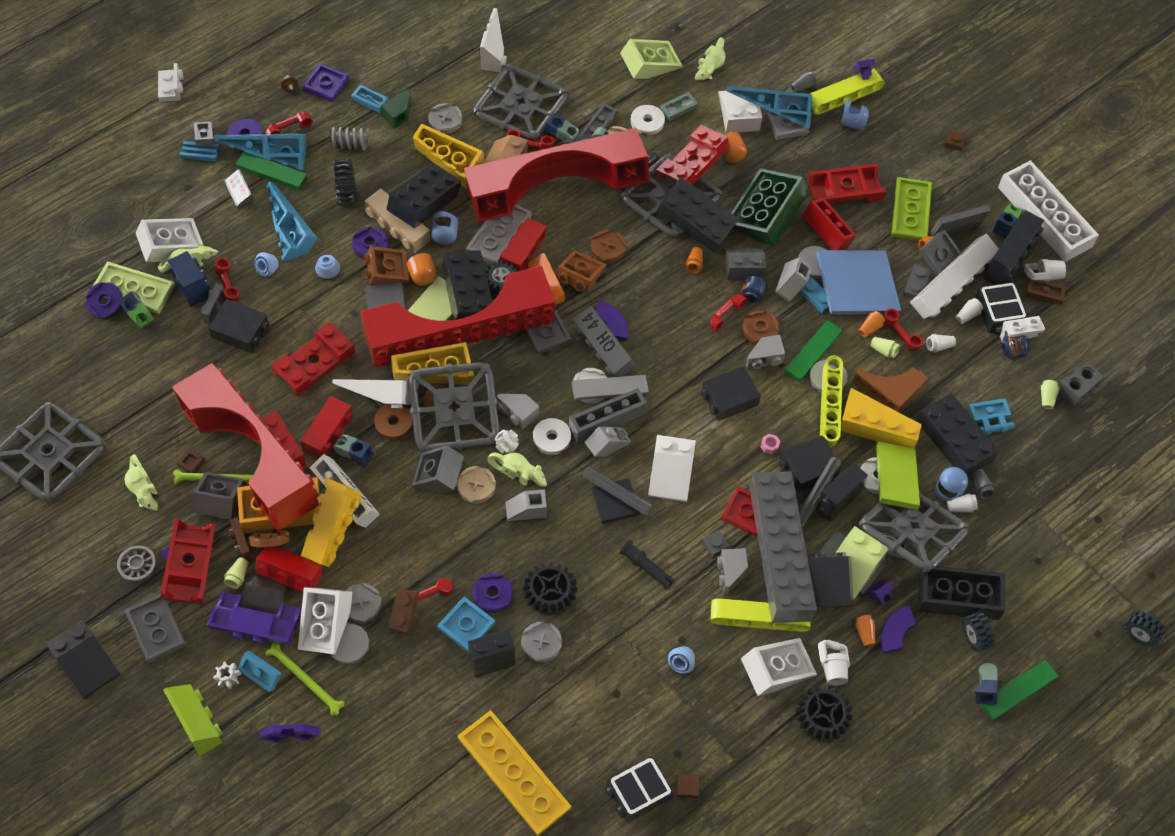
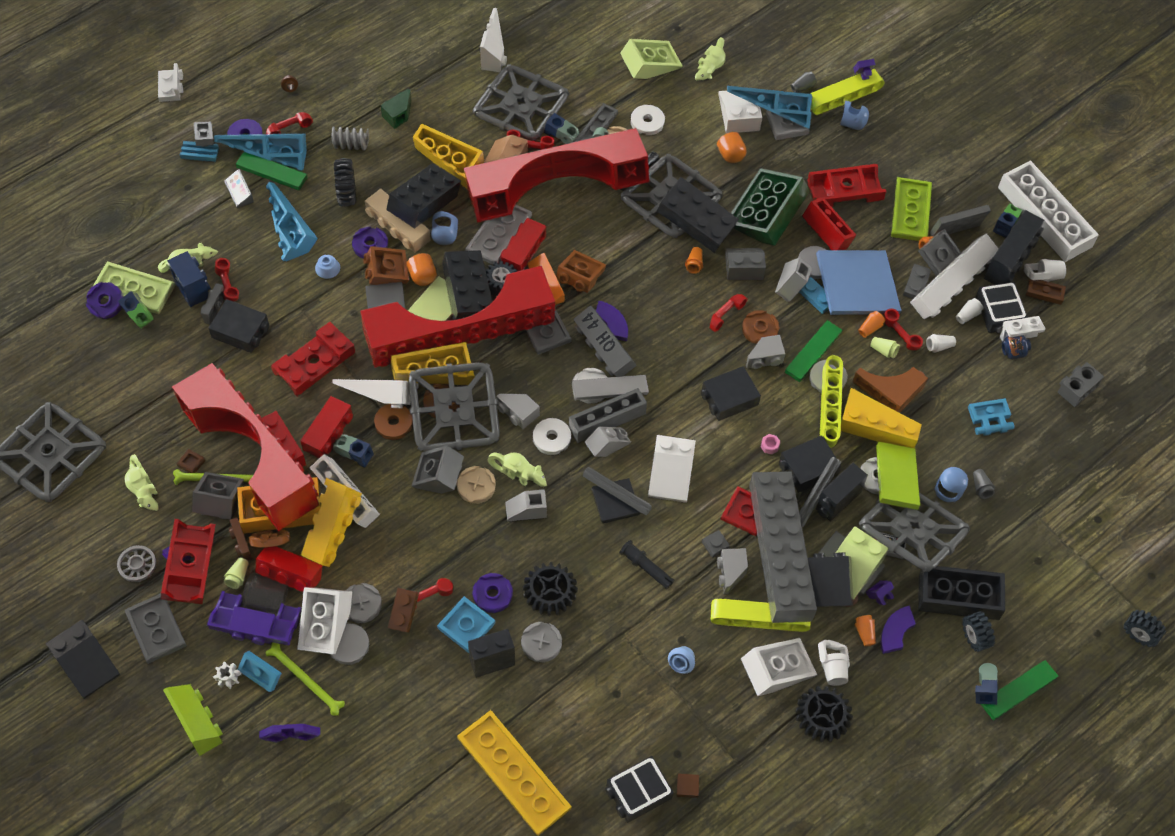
(163, 236): white slope -> none
(266, 264): light blue cone -> none
(326, 82): dark purple tile -> none
(367, 100): dark azure tile -> none
(445, 118): light grey tile -> none
(506, 441): white gear -> none
(608, 246): dark orange tile -> none
(679, 106): sand green piece -> none
(705, 146): piece -> none
(754, 288): dark blue head -> none
(955, 140): reddish brown plate -> none
(957, 435): black brick -> none
(964, 503): white cone -> none
(1049, 393): yellowish green cone -> none

